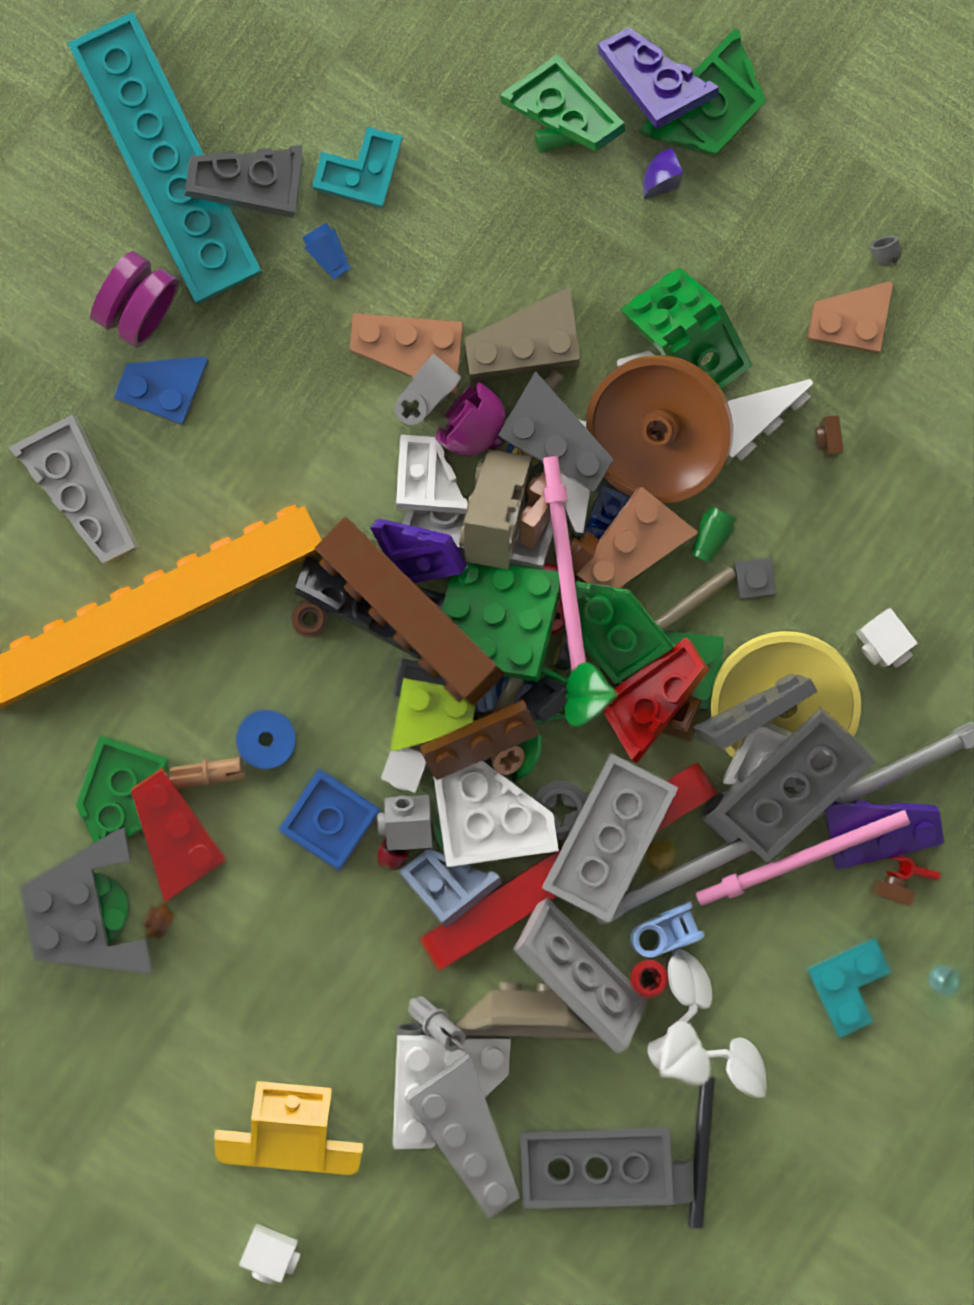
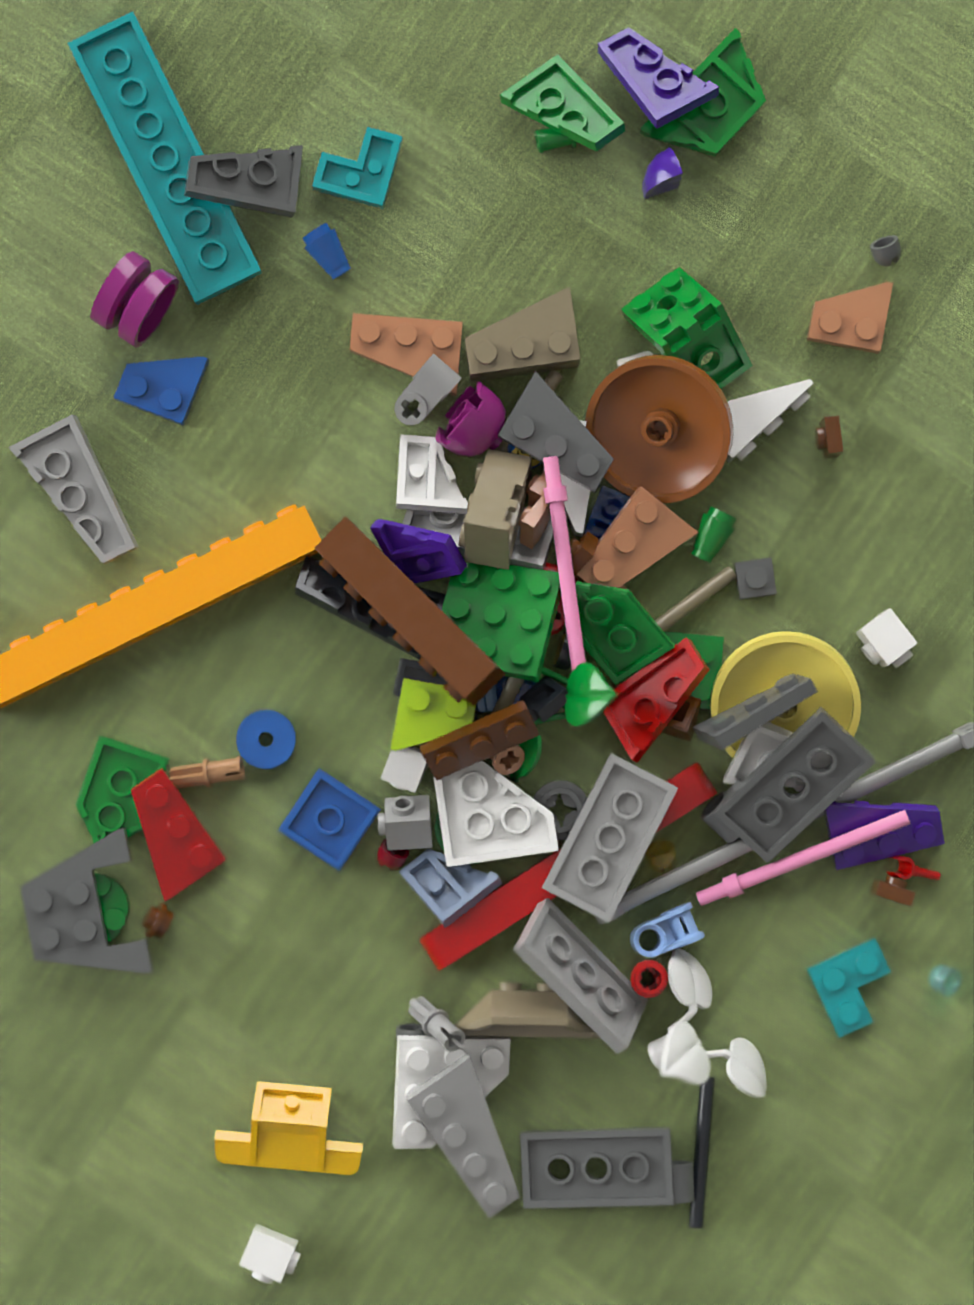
(309, 631): reddish brown plate -> none

